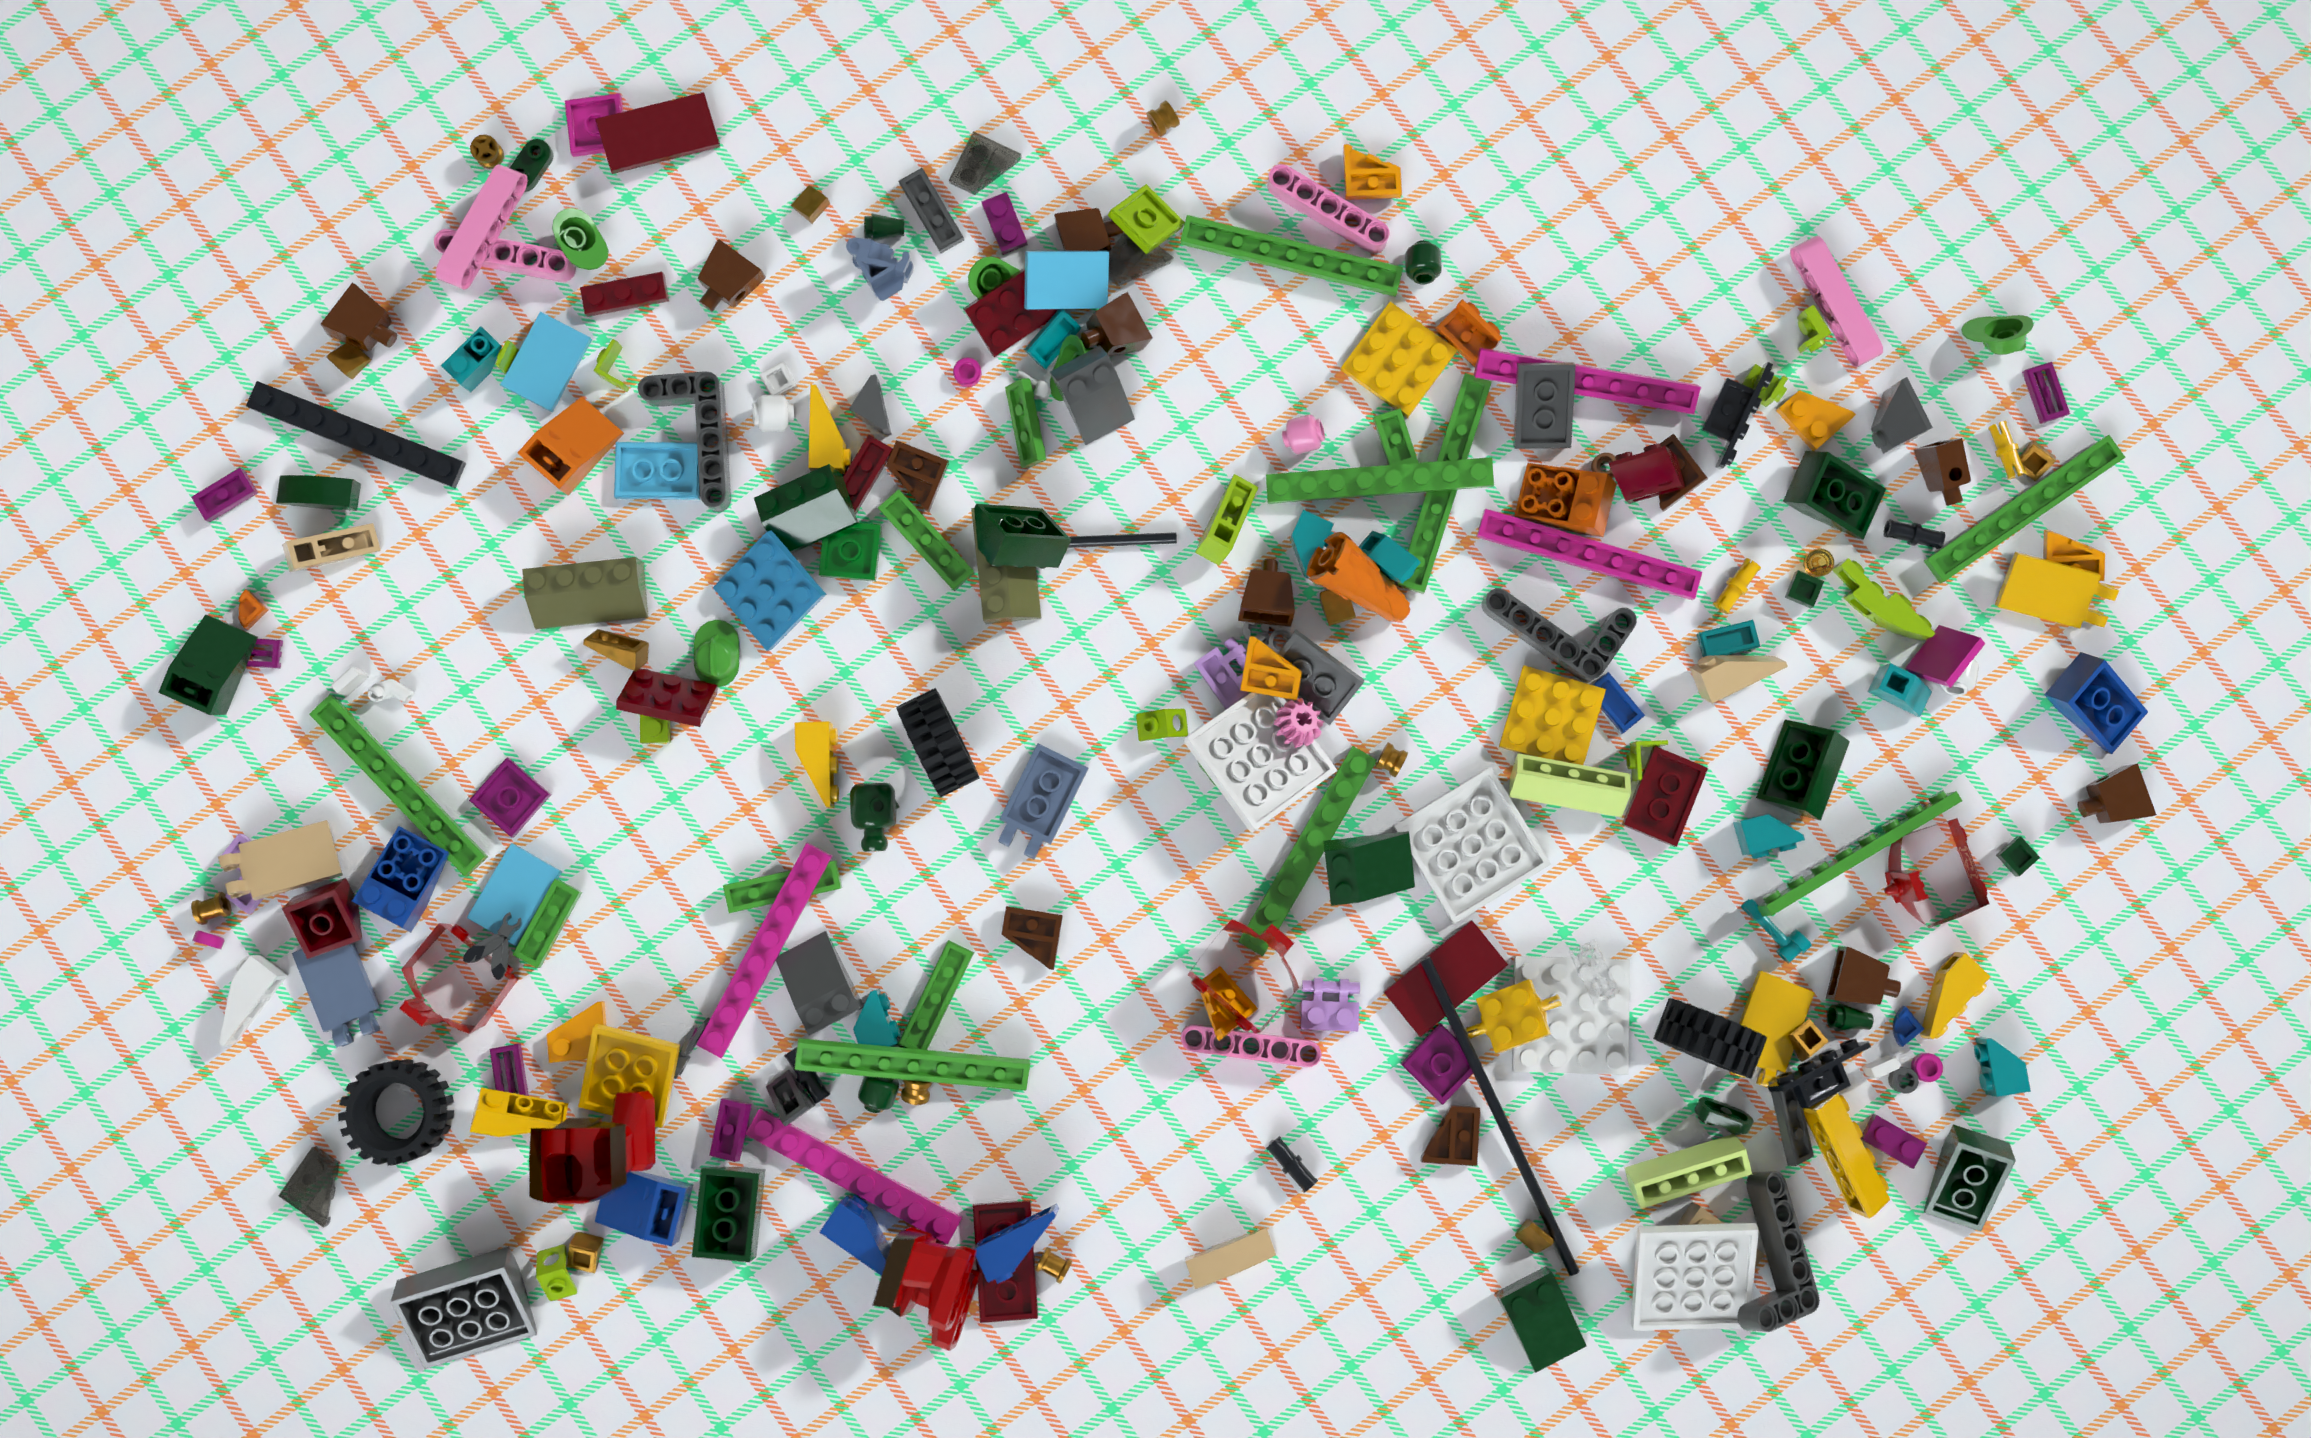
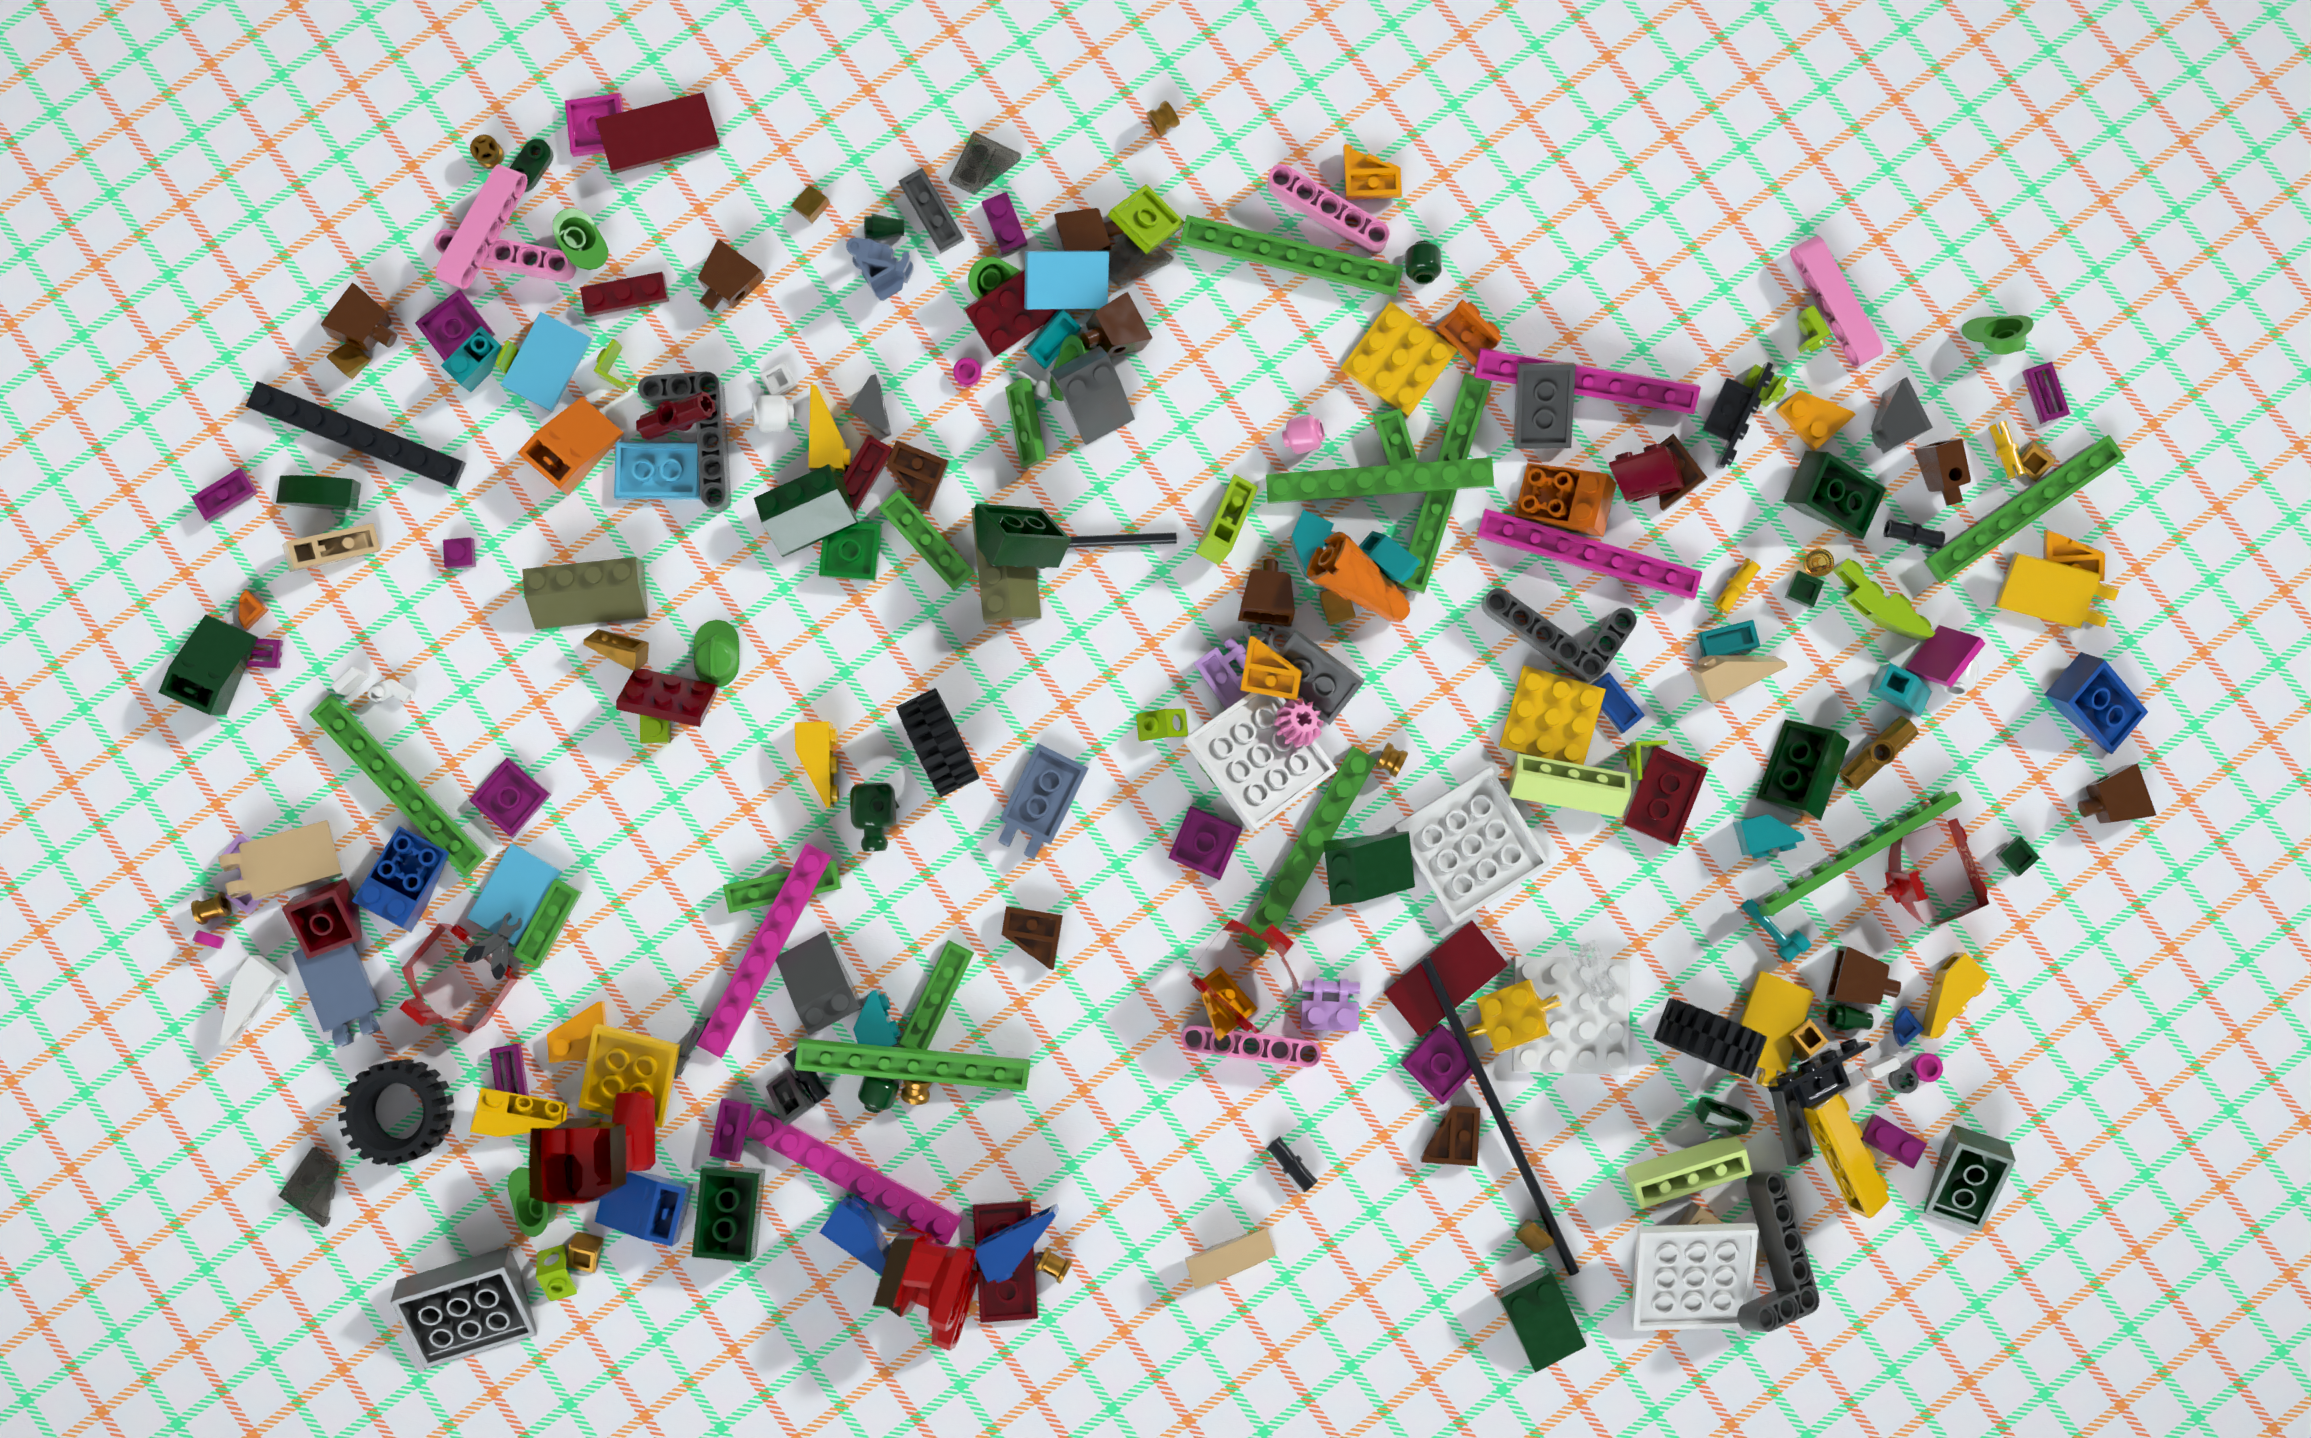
(451, 324): none -> magenta tile
(459, 553): none -> magenta plate
(529, 1213): none -> bright green piece
(675, 415): none -> dark red piece
(769, 590): dark azure plate -> none
(1205, 843): none -> magenta tile
(1601, 459): medium nougat plate -> none
(1891, 742): none -> pearl gold piece
(2001, 1070): teal slope -> none

